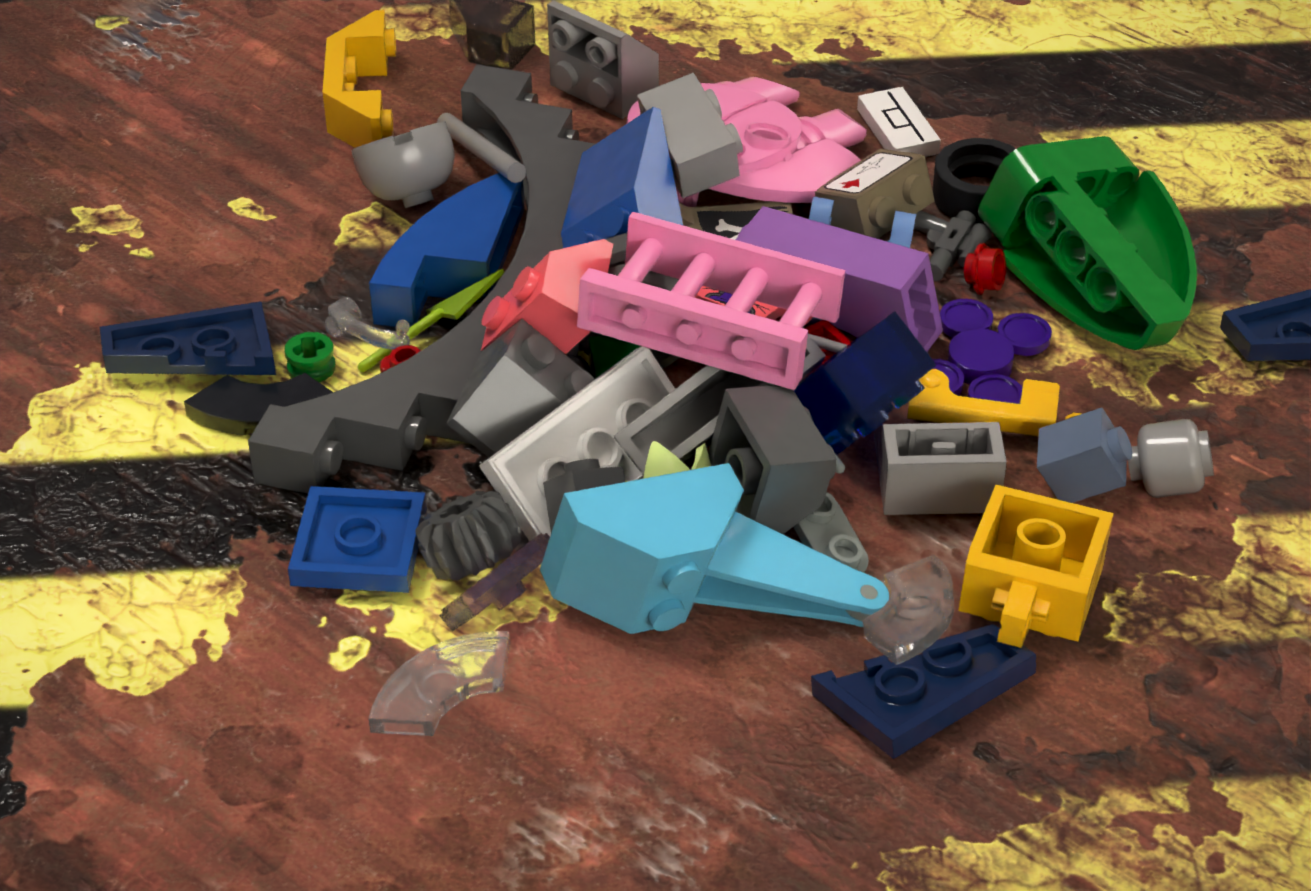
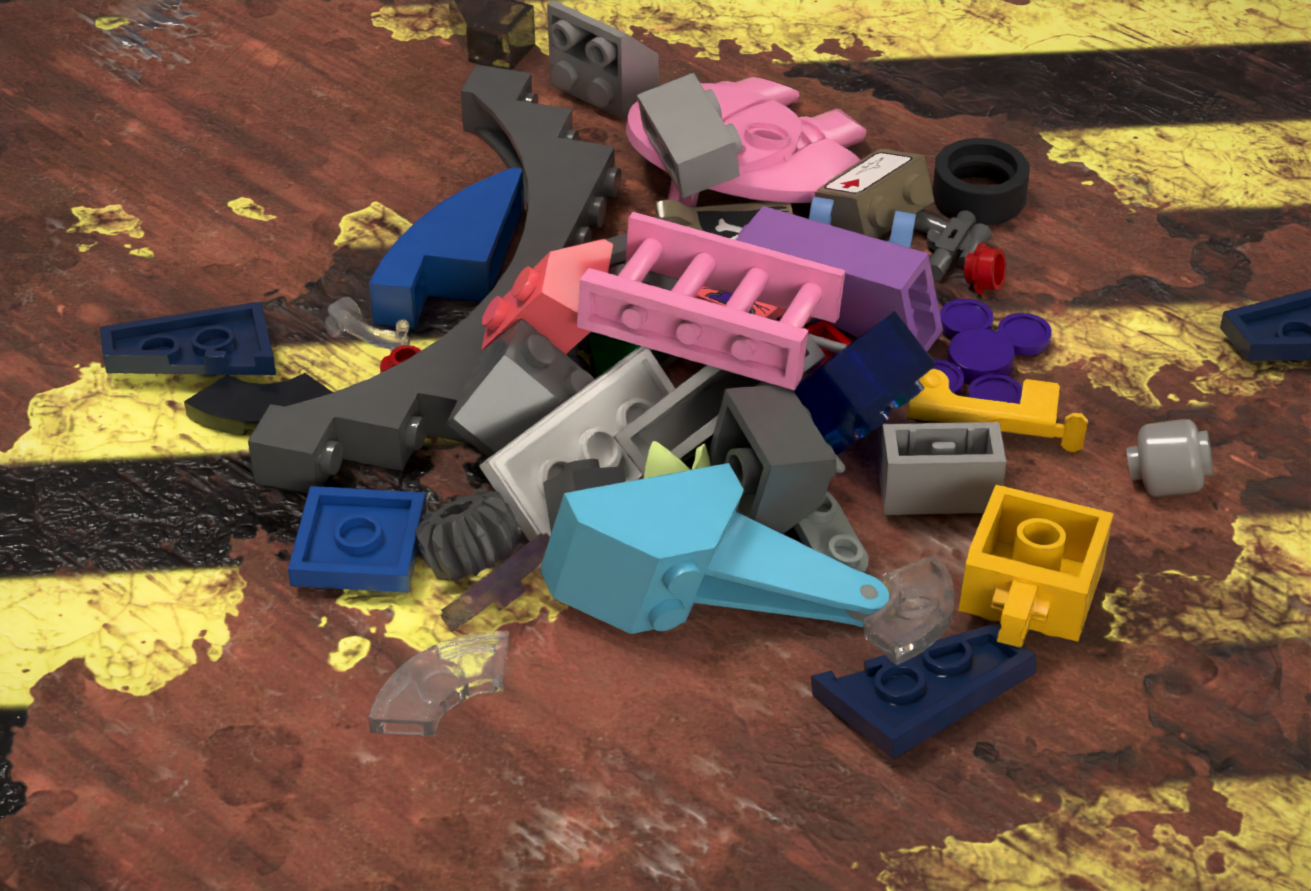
(311, 355): green bush -> none
(354, 53): yellow slope -> none
(407, 164): light grey cylinder -> none
(449, 308): lime piece -> none
(484, 149): light grey bar -> none
(620, 177): blue slope -> none
(898, 122): white tile -> none
(1083, 456): sand blue brick -> none
(1094, 239): green panel -> none

